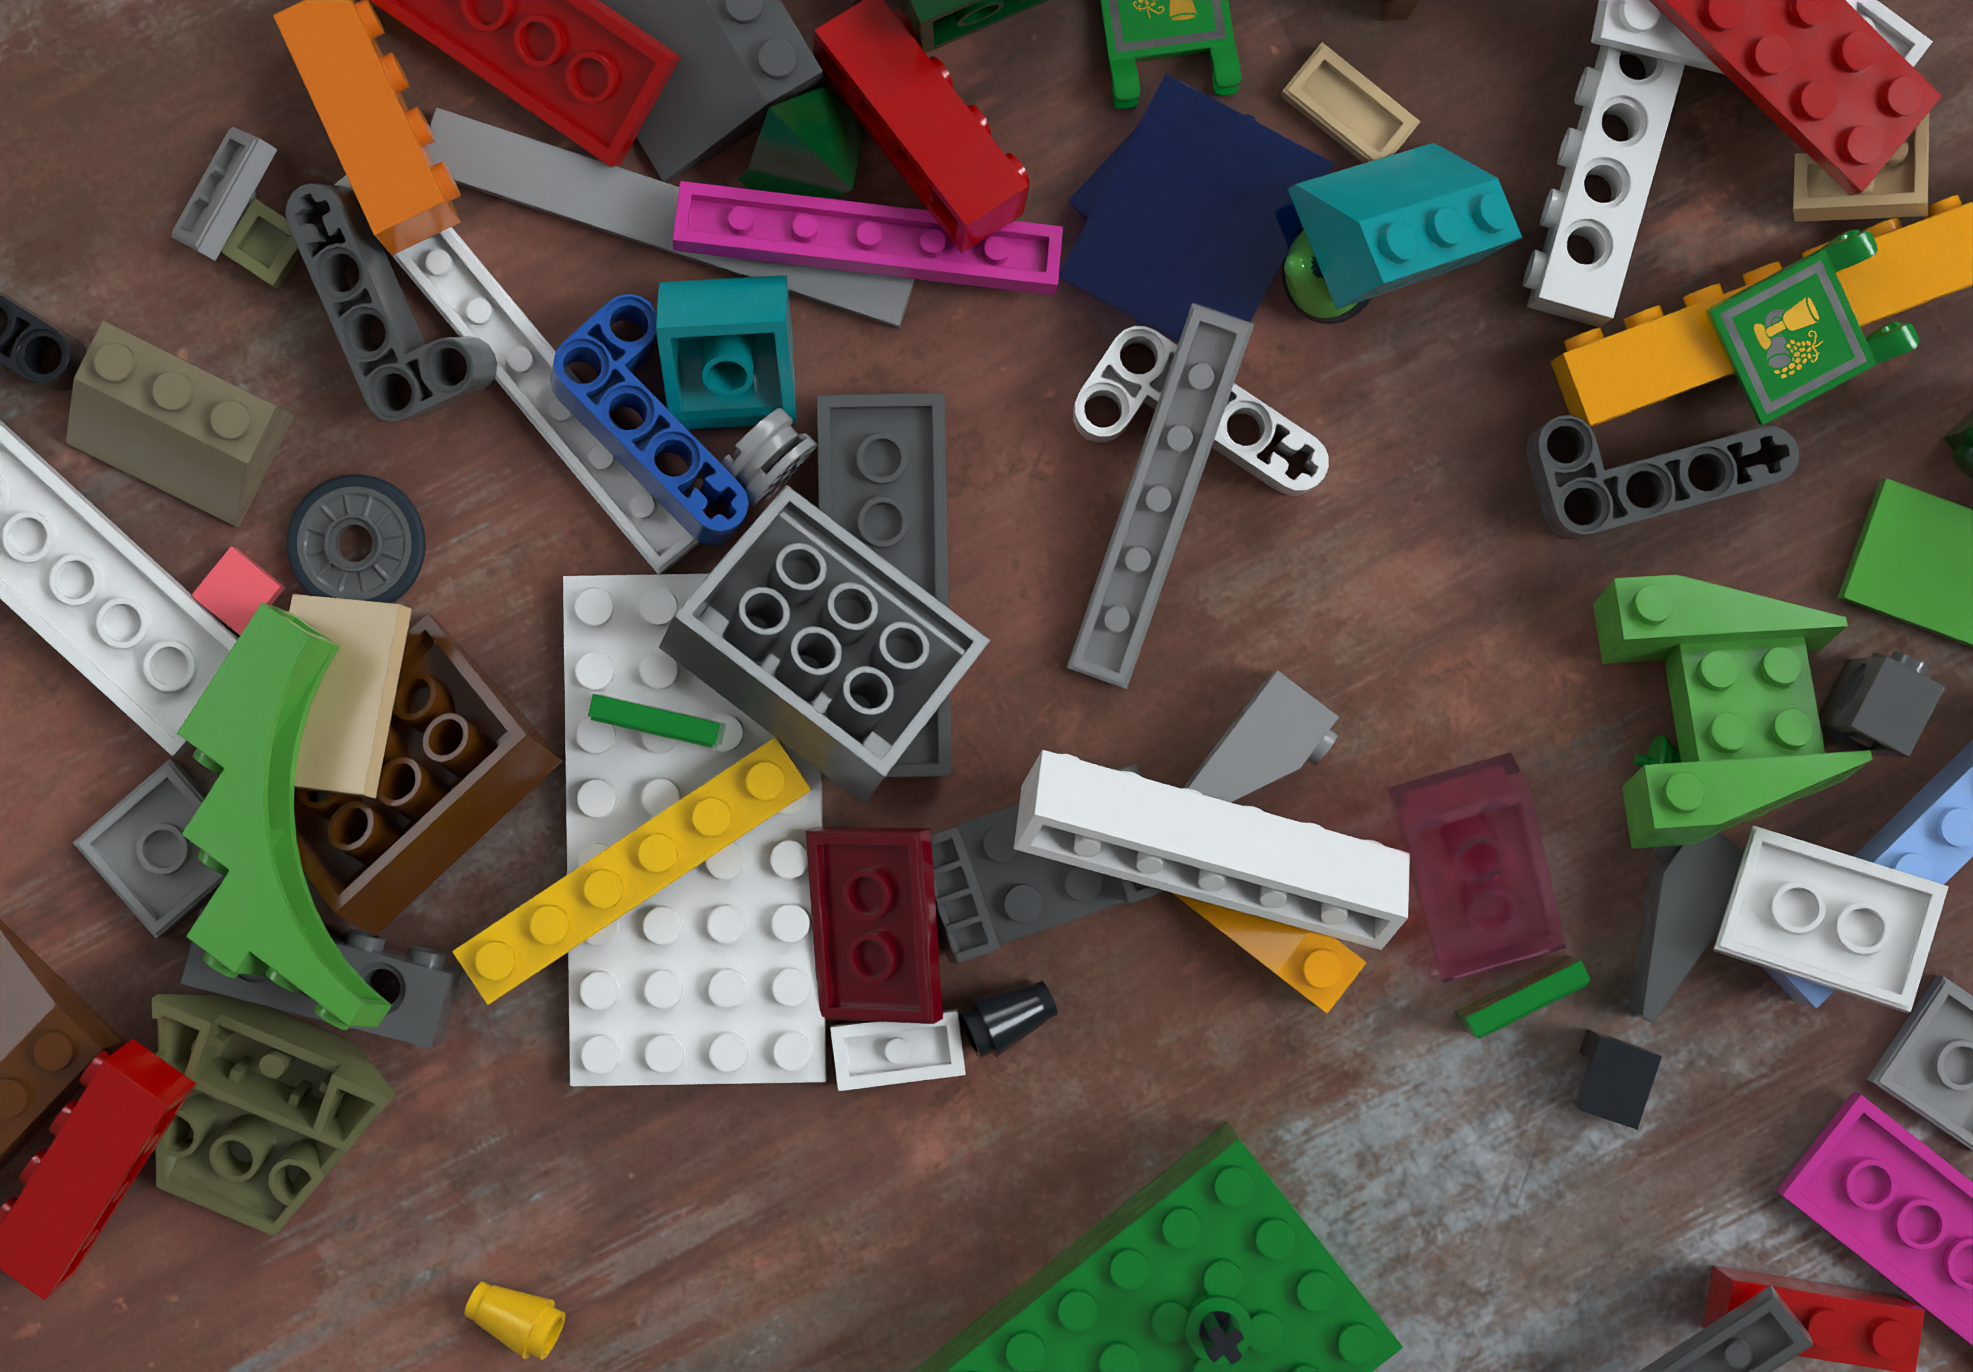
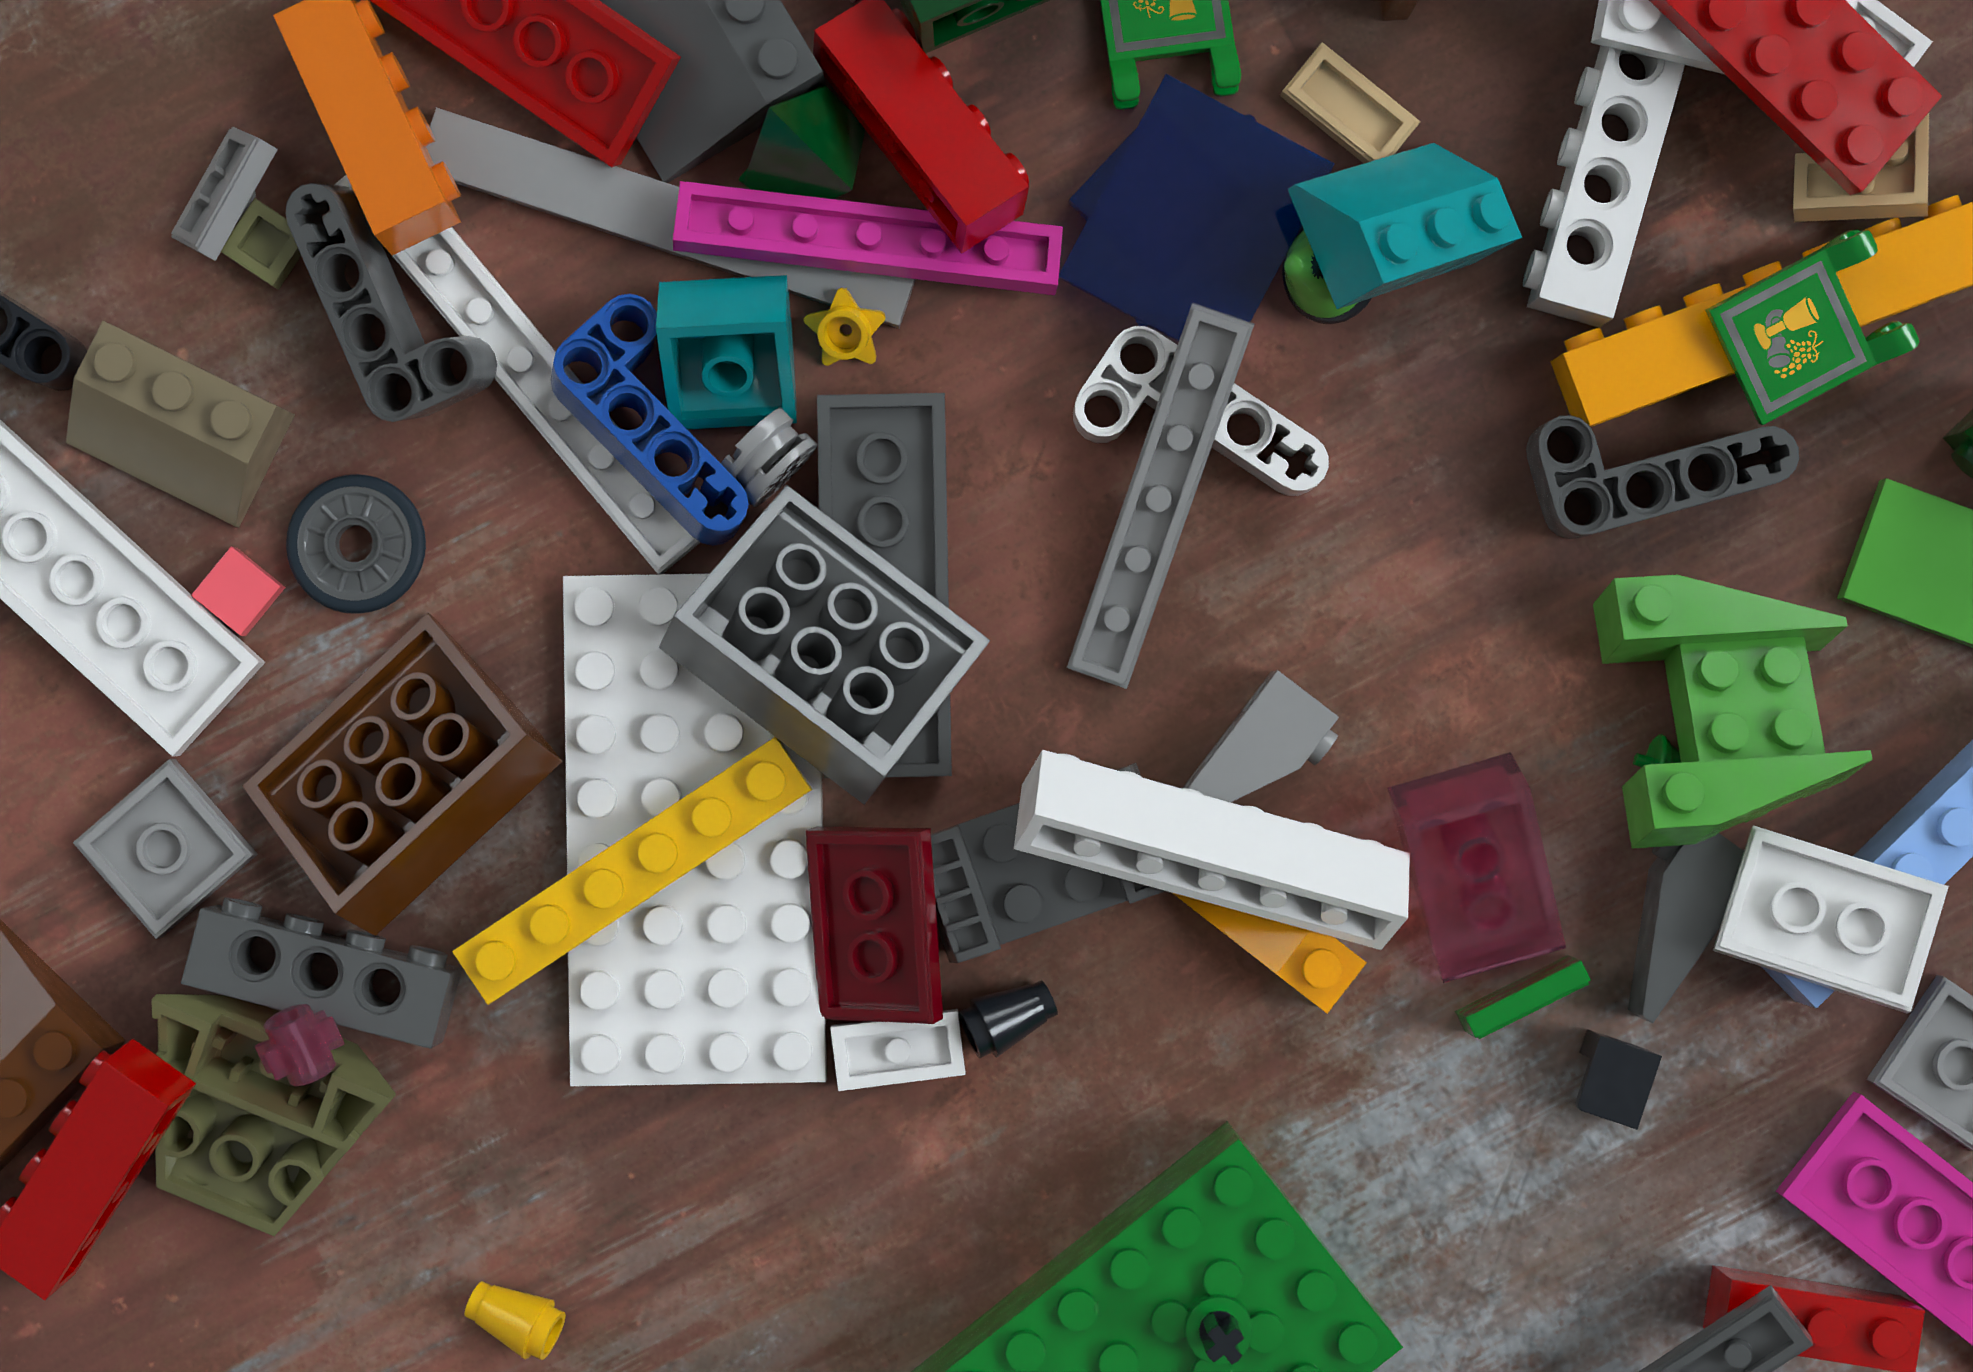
(251, 735): bright green arch -> none
(299, 1045): none -> clear pink gear
(356, 697): tan tile -> none
(656, 721): green tile -> none
(845, 346): none -> yellow plate
(1881, 704): dark grey brick -> none

